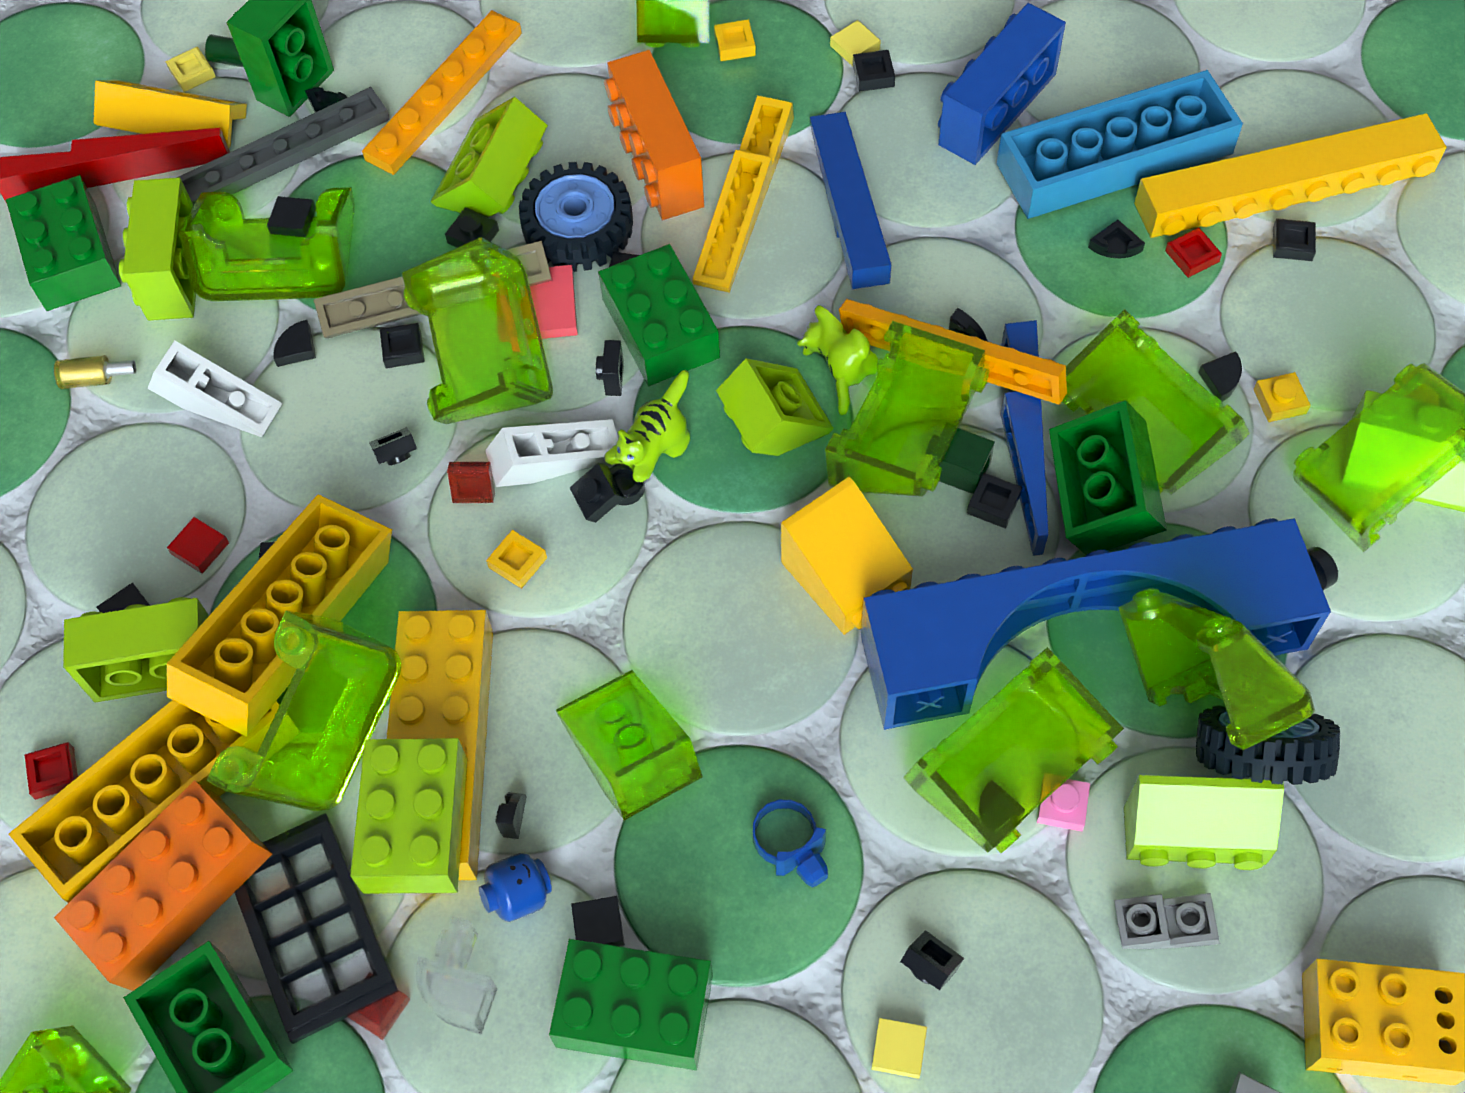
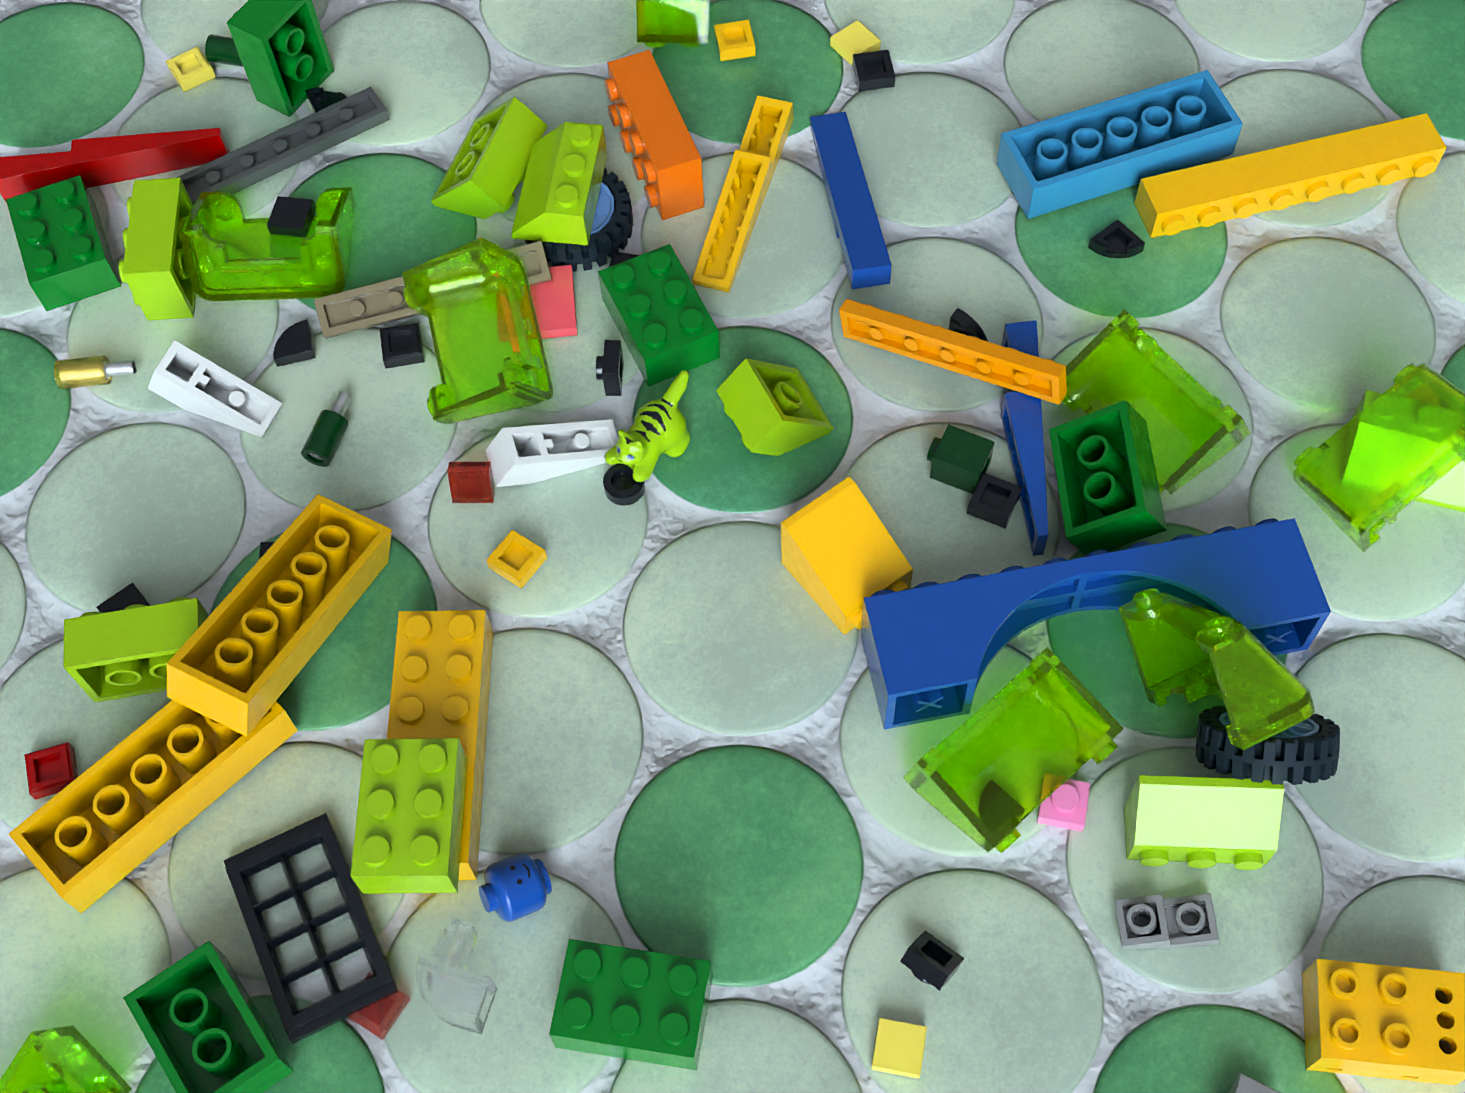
(160, 110): yellow panel -> none
(162, 887): orange brick -> none
(198, 545): red tile -> none
(322, 719): clear neon green windscreen -> none
(327, 432): none -> dark green piece
(393, 447): black plate -> none
(441, 92): light orange plate -> none
(470, 227): black plate -> none
(510, 815): black tile -> none
(562, 185): none -> lime slope
(596, 492): black plate -> none
(598, 921): black tile -> none
(630, 744): clear neon green slope -> none
(808, 859): blue piece -> none
(845, 353): lime animal -> none
(908, 414): clear neon green windscreen -> none
(1000, 83): blue brick -> none
(1193, 252): red tile -> none
(1222, 375): black tile -> none
(1281, 397): yellow plate -> none
(1294, 239): black tile -> none
(1324, 566): black tile -> none

